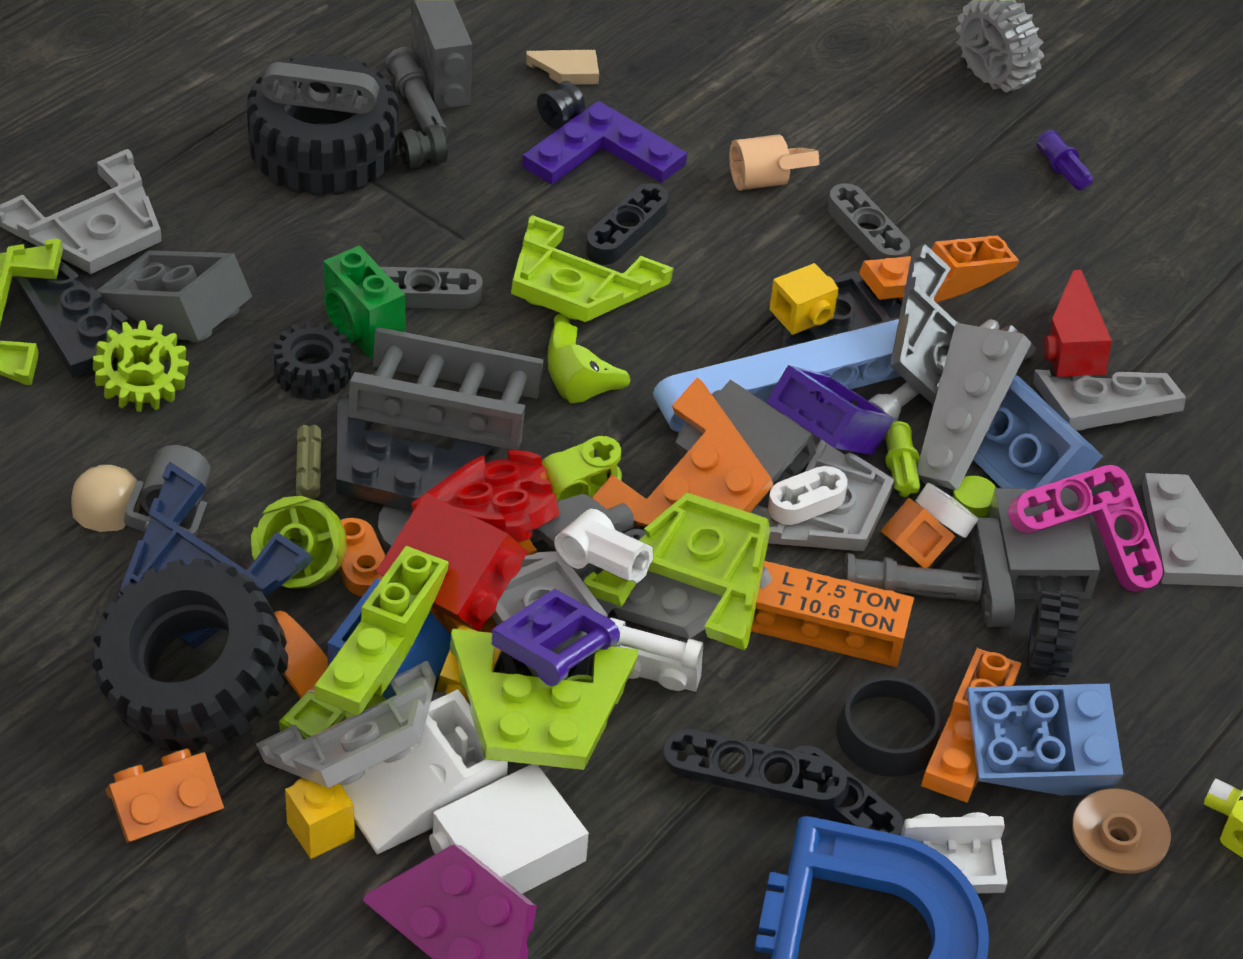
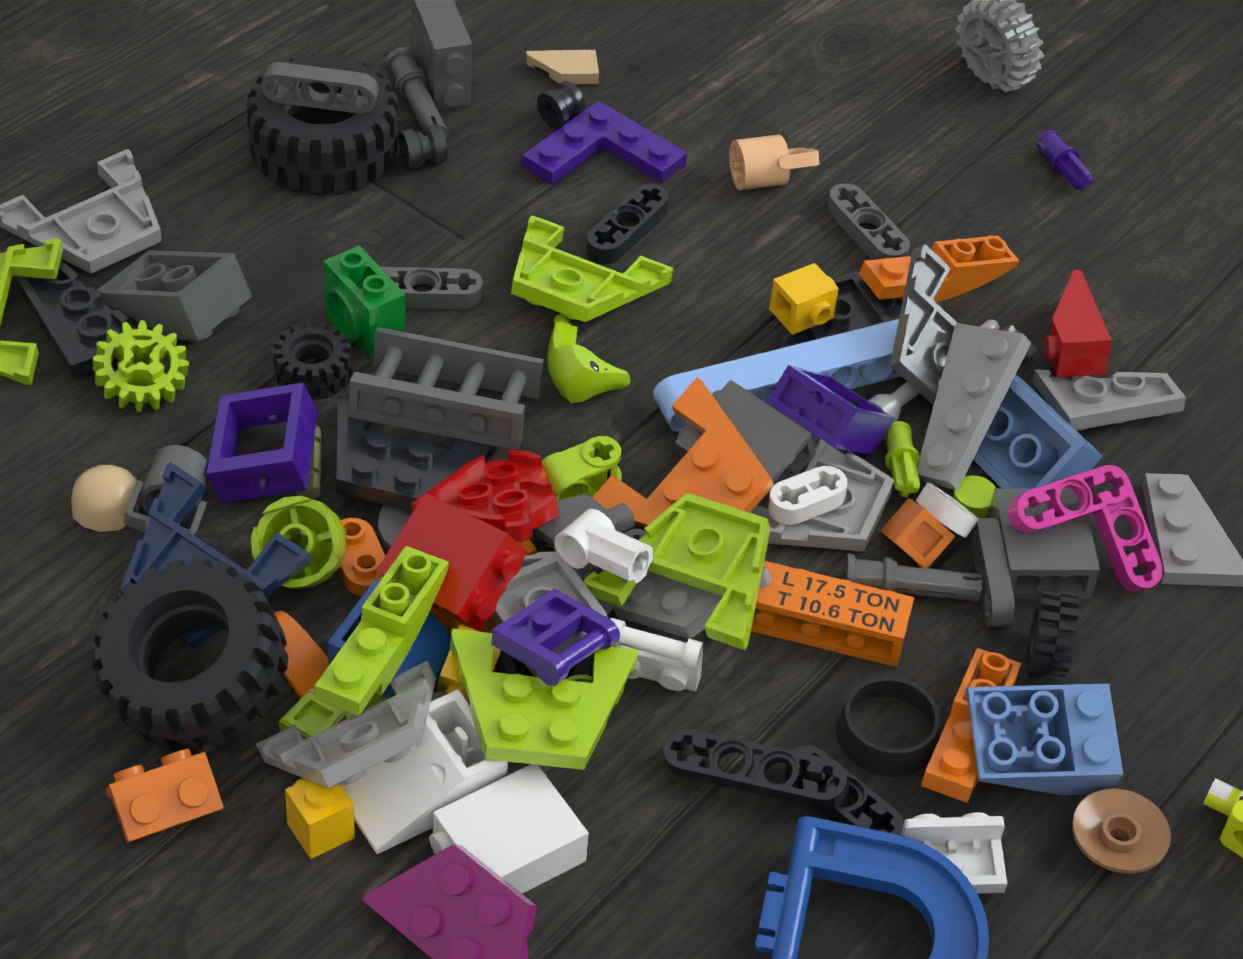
(284, 469): none -> dark purple window

